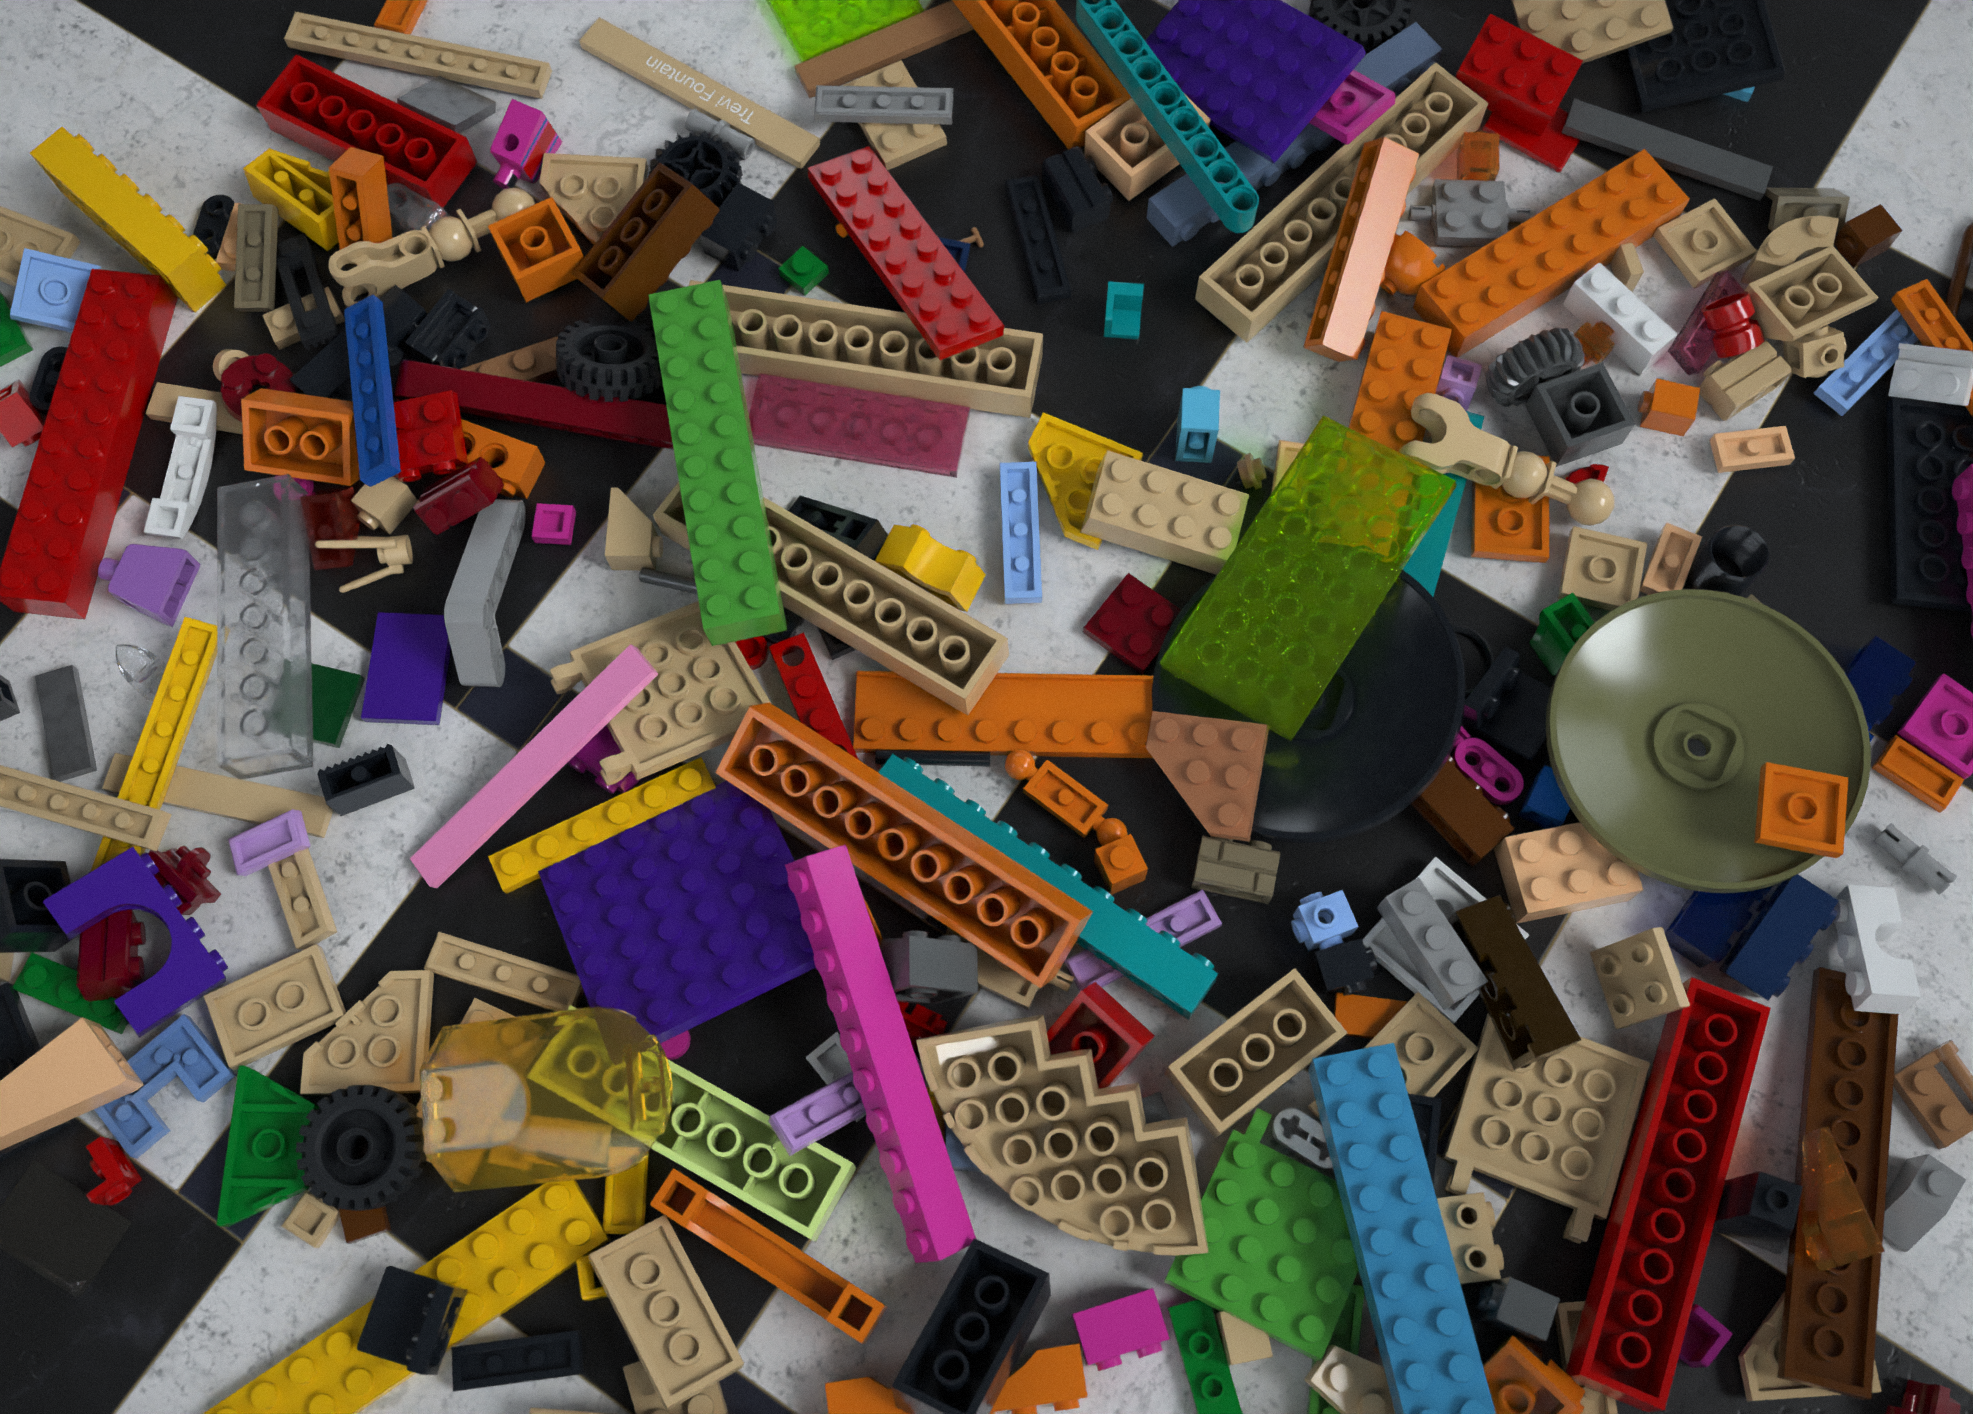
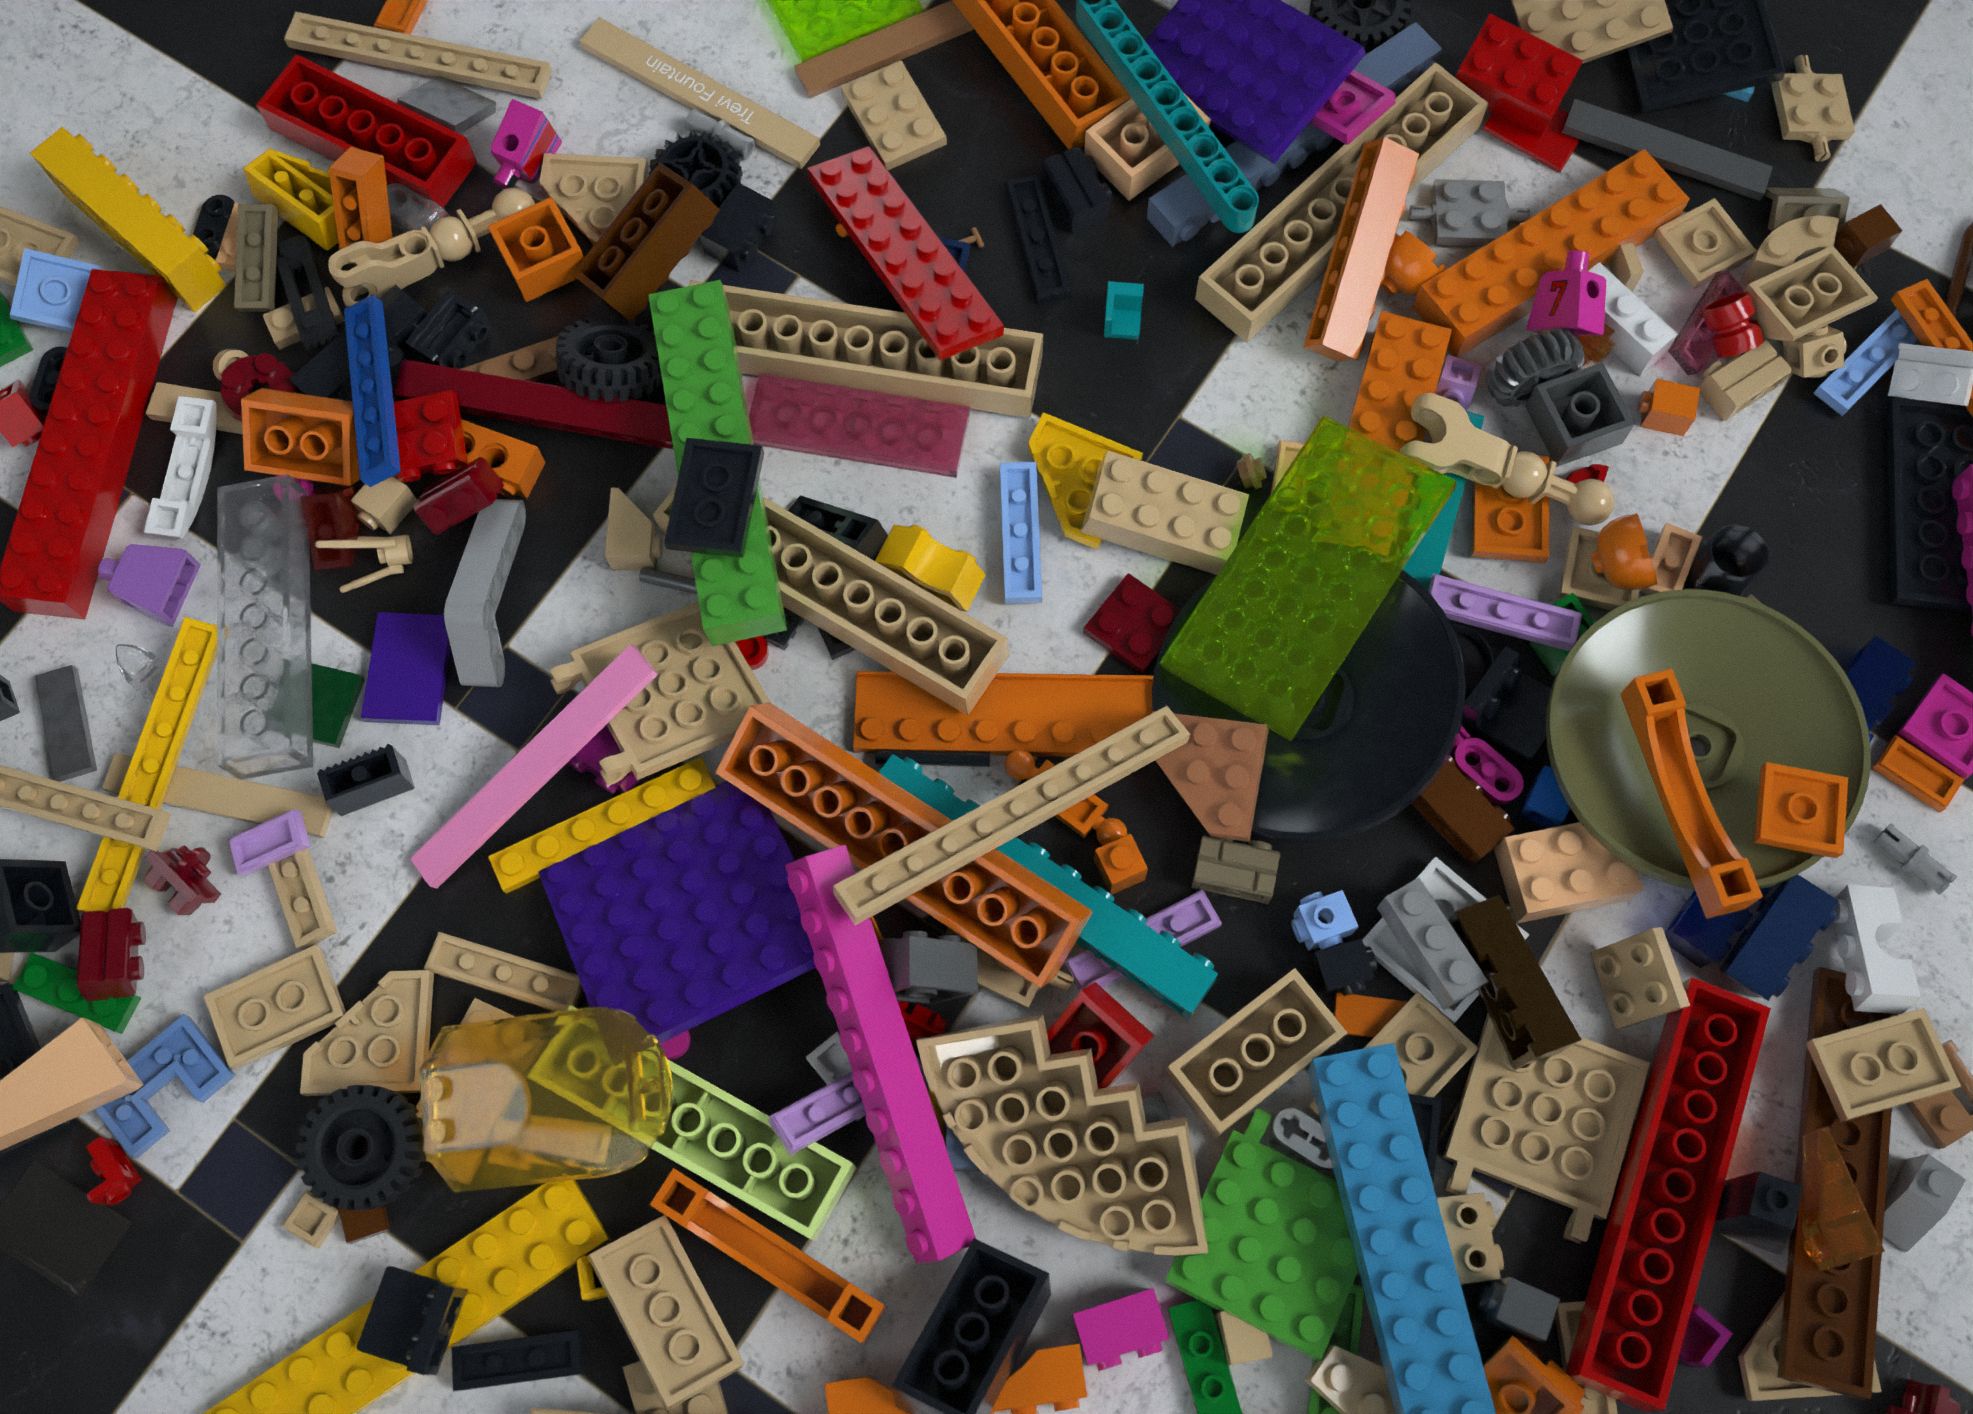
(130, 885): dark purple arch -> none
(262, 1147): green wing -> none
(553, 524): dark pink plate -> none
(626, 1200): yellow tile -> none
(714, 497): none -> black plate
(803, 271): green plate -> none
(810, 693): red piece -> none
(883, 104): light grey tile -> none
(1008, 815): none -> tan plate
(1197, 424): medium azure brick -> none
(1478, 156): clear orange brick -> none
(1506, 612): none -> lavender tile
(1570, 299): none -> dark pink torso
(1624, 554): none -> orange cylinder
(1714, 865): none -> orange arch
(1752, 449): light nougat plate -> none
(1813, 107): none -> tan plate
(1882, 1064): none -> tan plate

